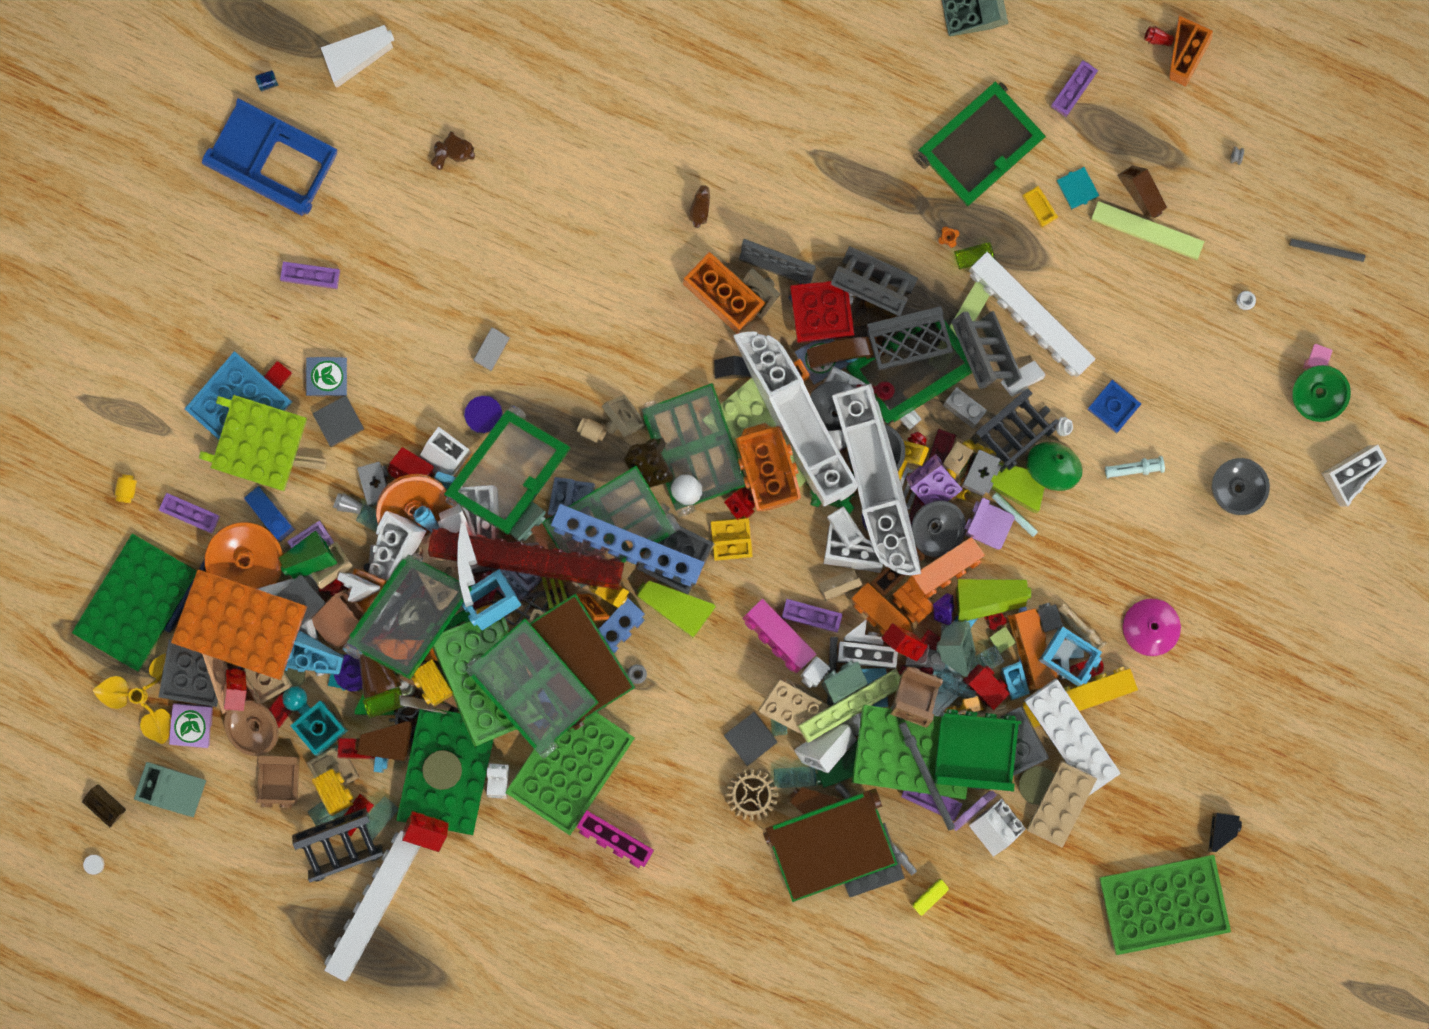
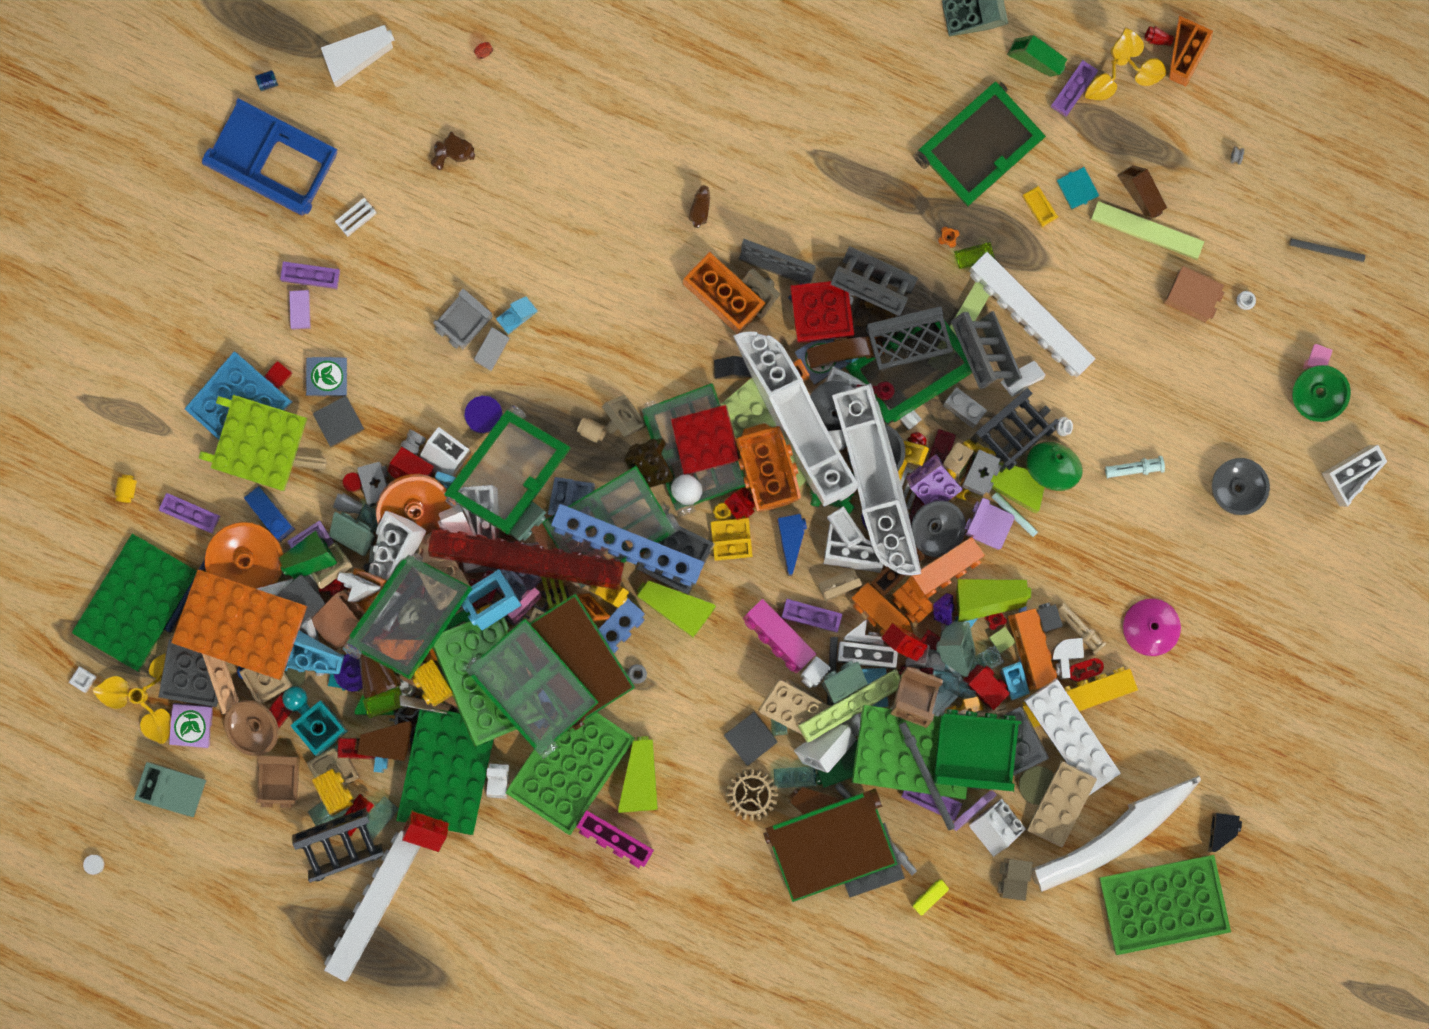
(82, 679): none -> white tile
(103, 805): dark brown slope -> none
(234, 690): red brick -> none
(300, 309): none -> lavender tile
(351, 211): none -> white tile
(352, 482): none -> red tile
(352, 535): none -> sand green slope
(413, 442): none -> light grey wheel
(426, 518): medium azure cone -> none
(442, 769): olive tile -> none
(462, 320): none -> light grey panel
(465, 558): white slope -> none
(483, 50): none -> clear red tile
(516, 315): none -> medium azure slope
(528, 600): none -> bright pink plate
(639, 786): none -> lime slope
(705, 440): none -> red plate
(717, 511): none -> yellow plate
(791, 534): none -> blue slope
(1014, 879): none -> dark tan brick
(1037, 55): none -> green slope
(1054, 645): medium azure window -> none
(1114, 406): blue plate -> none
(1121, 836): none -> white slope
(1126, 46): none -> yellow plant
(1194, 294): none -> nougat brick

